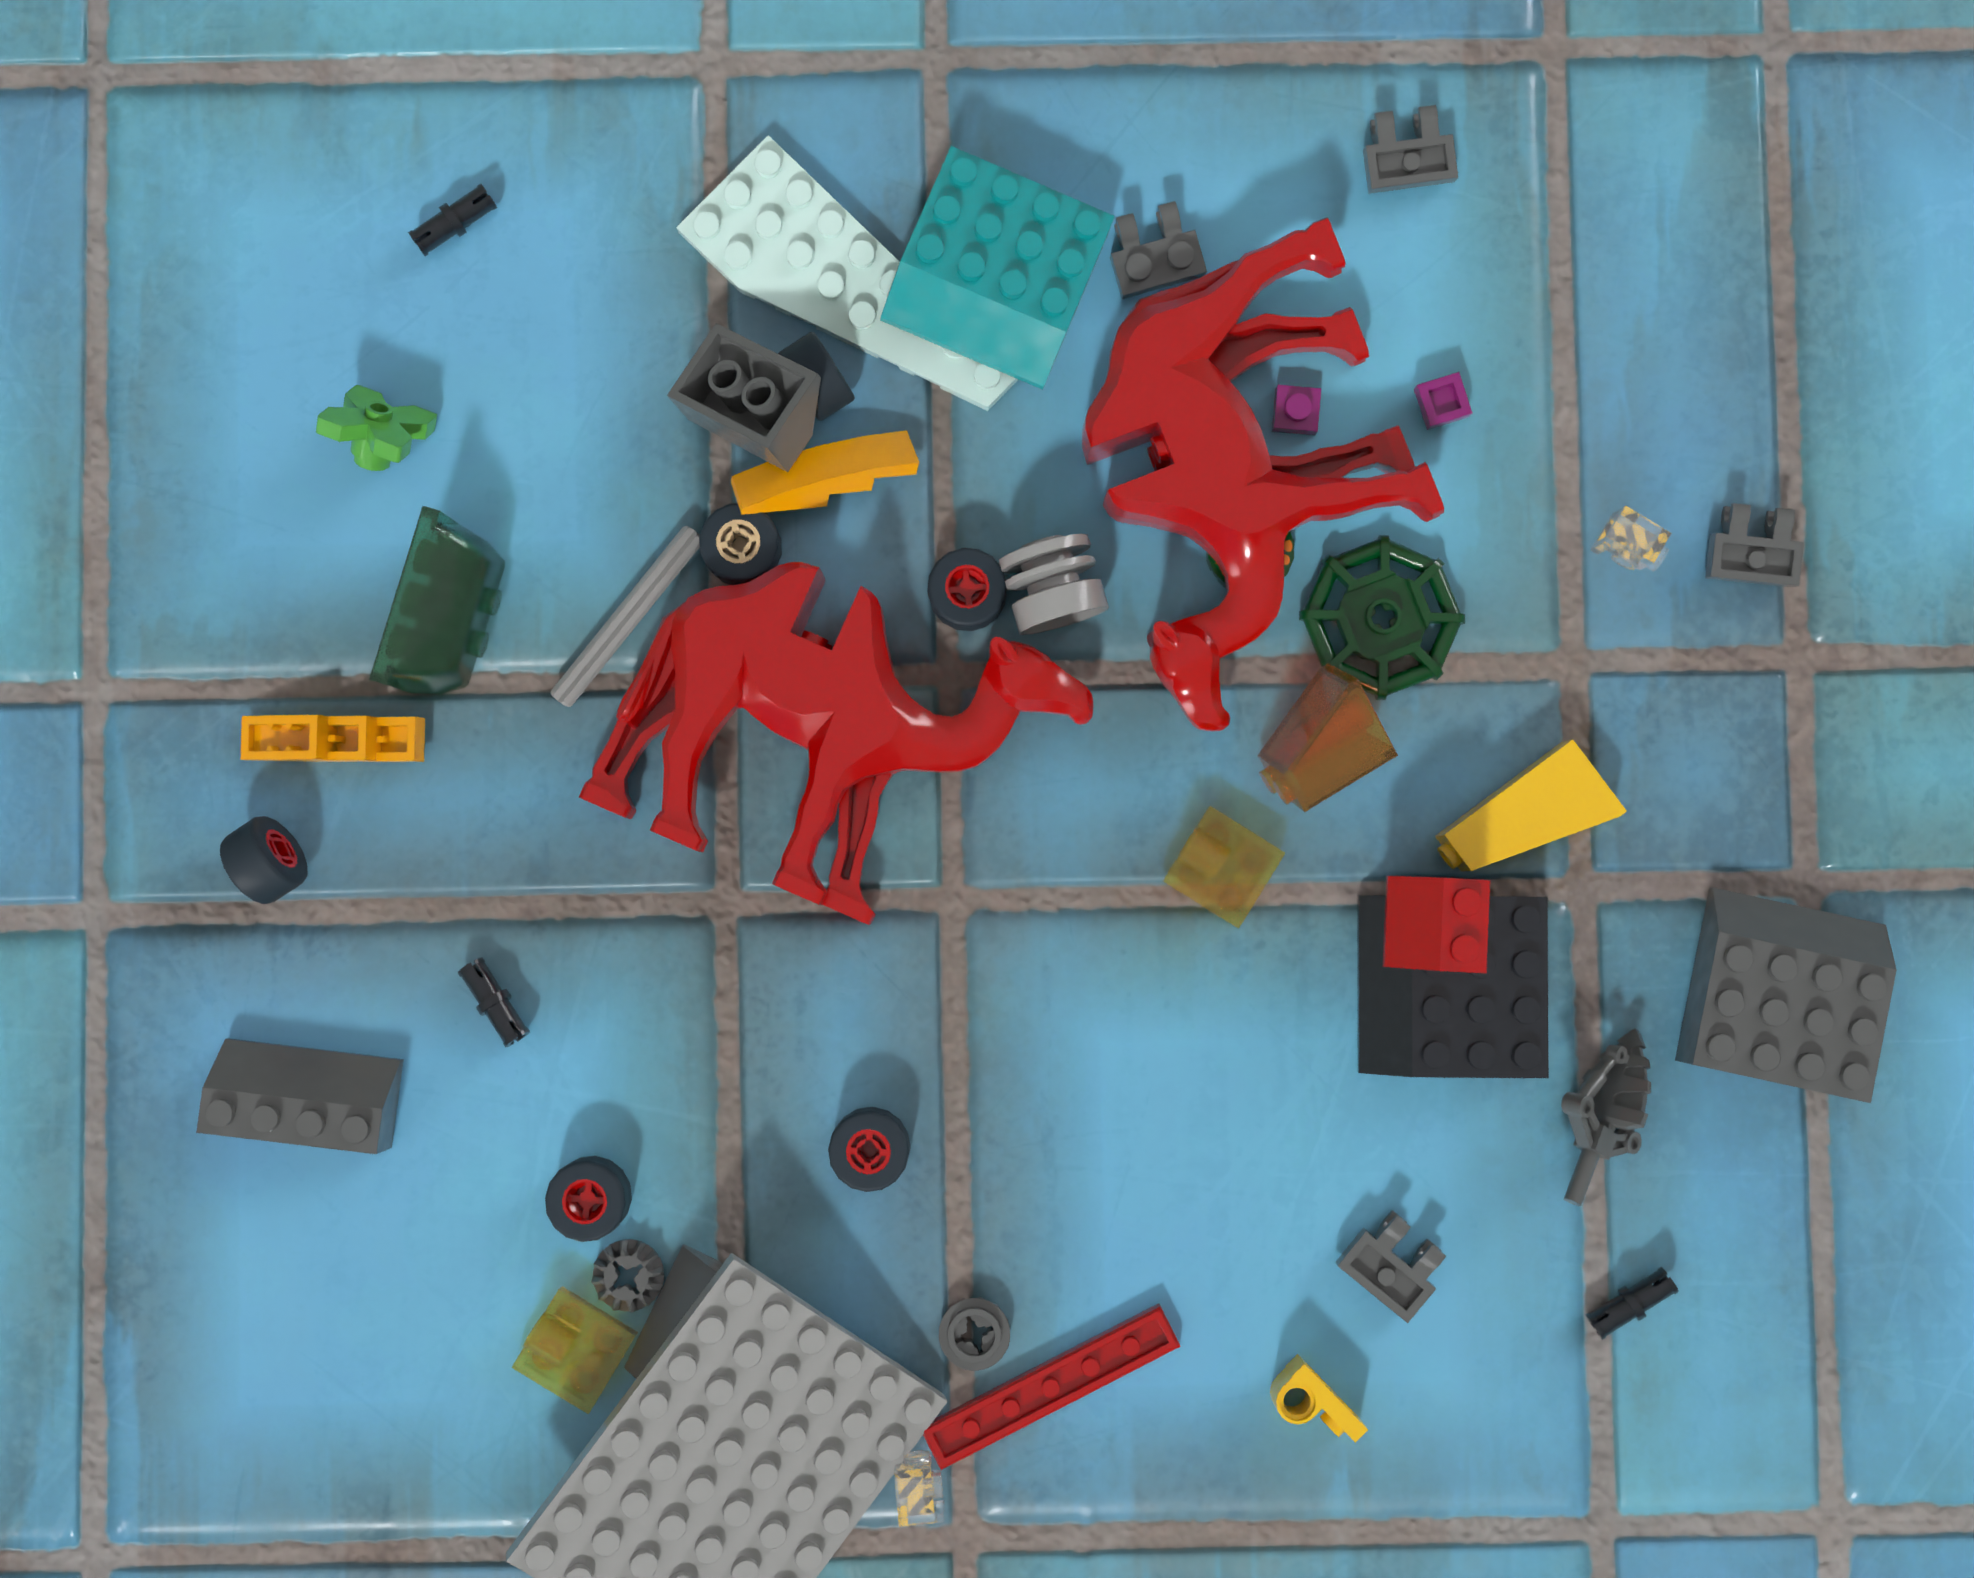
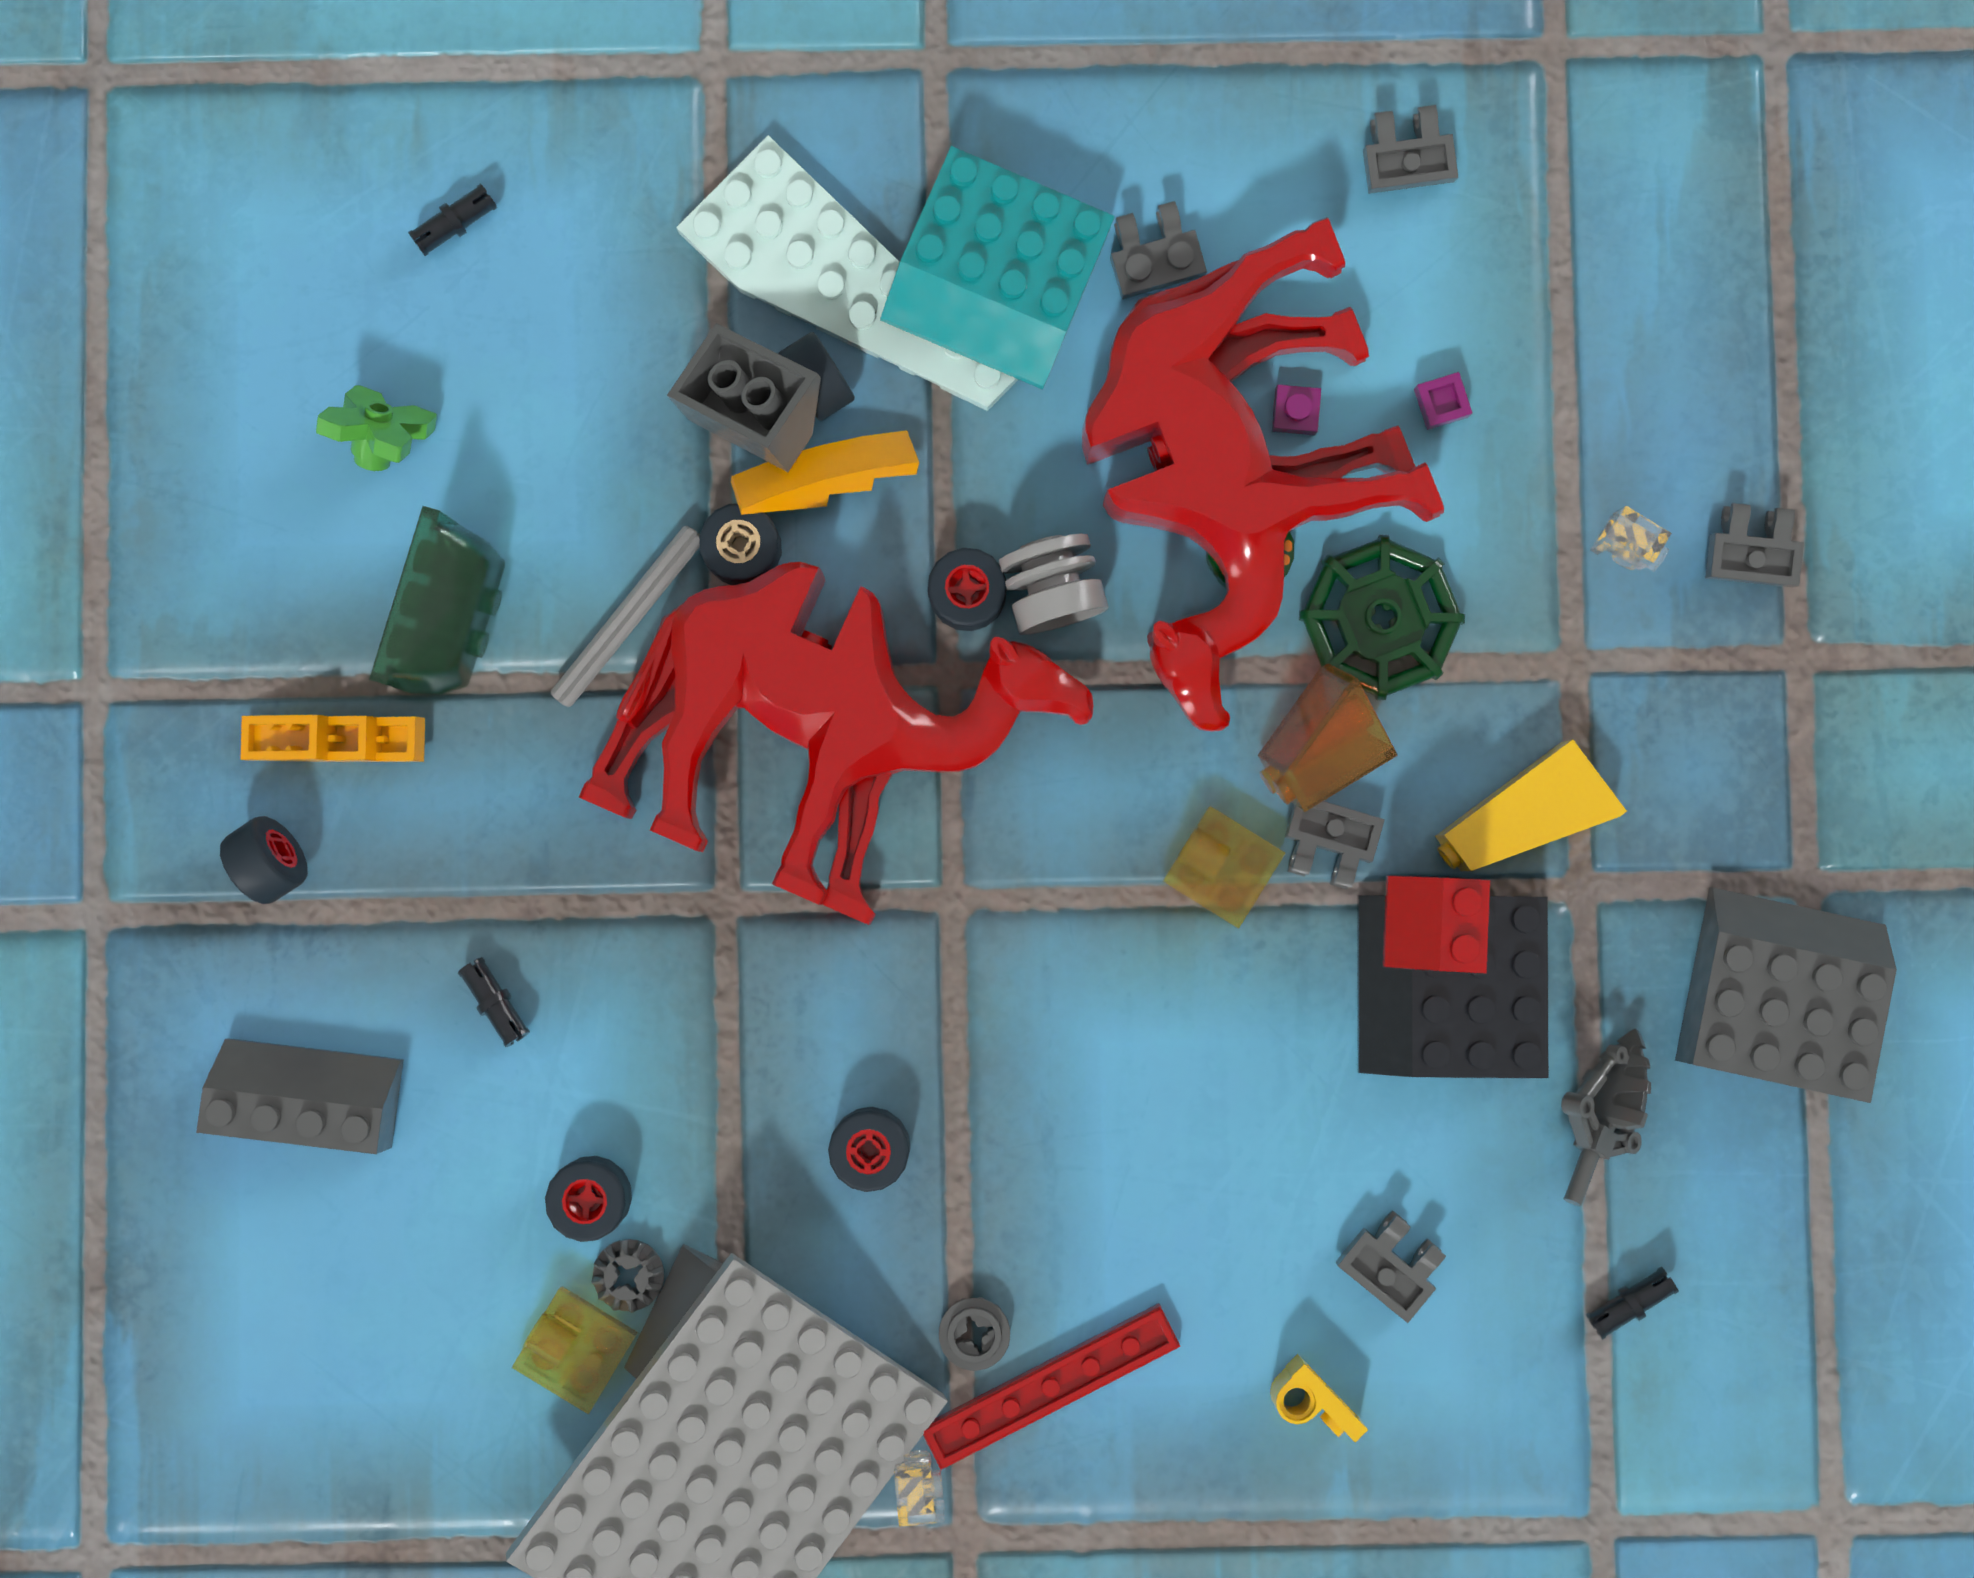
(1335, 830): none -> dark grey plate

